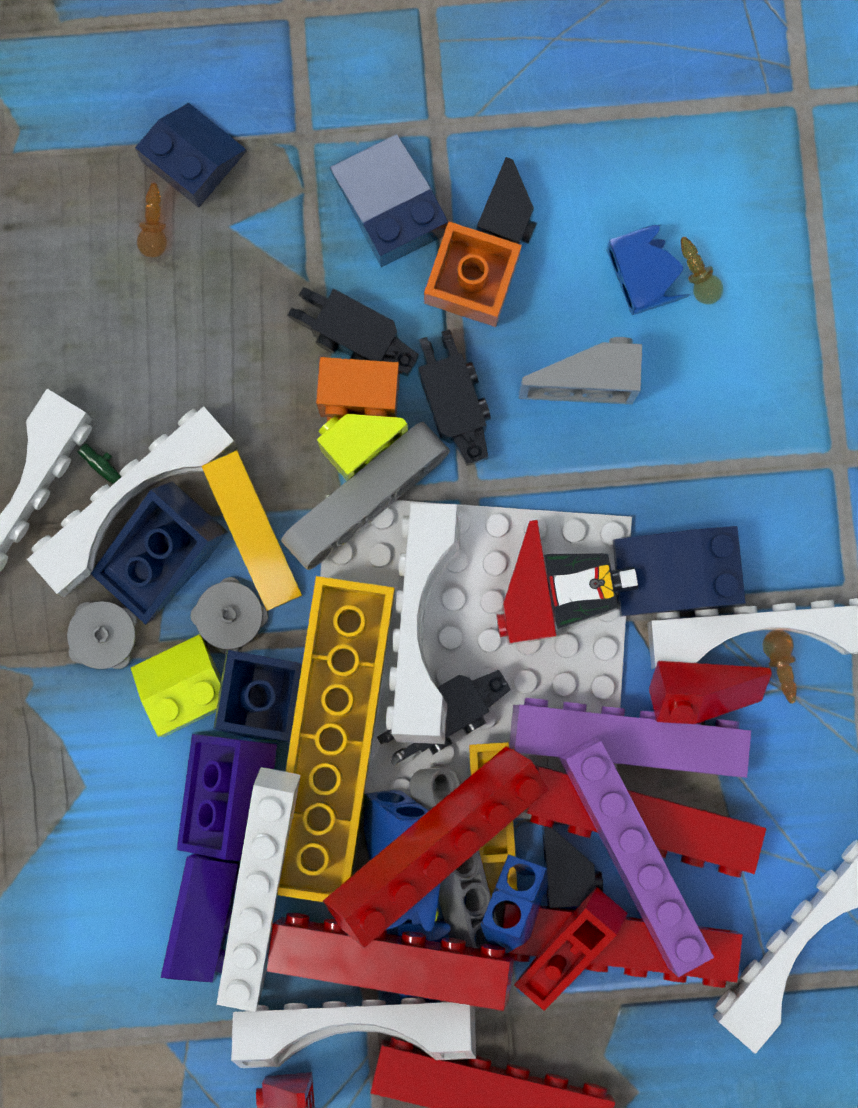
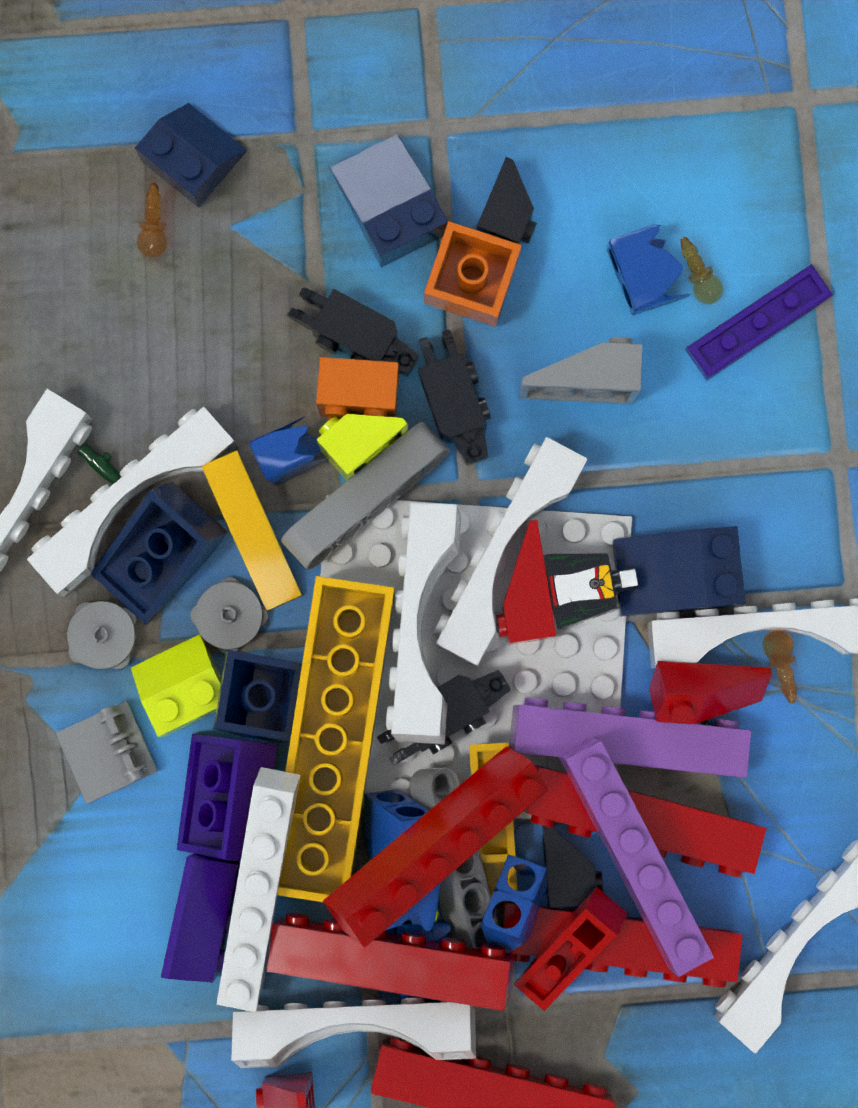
(106, 752): none -> light grey hinge
(286, 453): none -> blue piece
(548, 480): none -> white arch
(759, 322): none -> dark purple tile

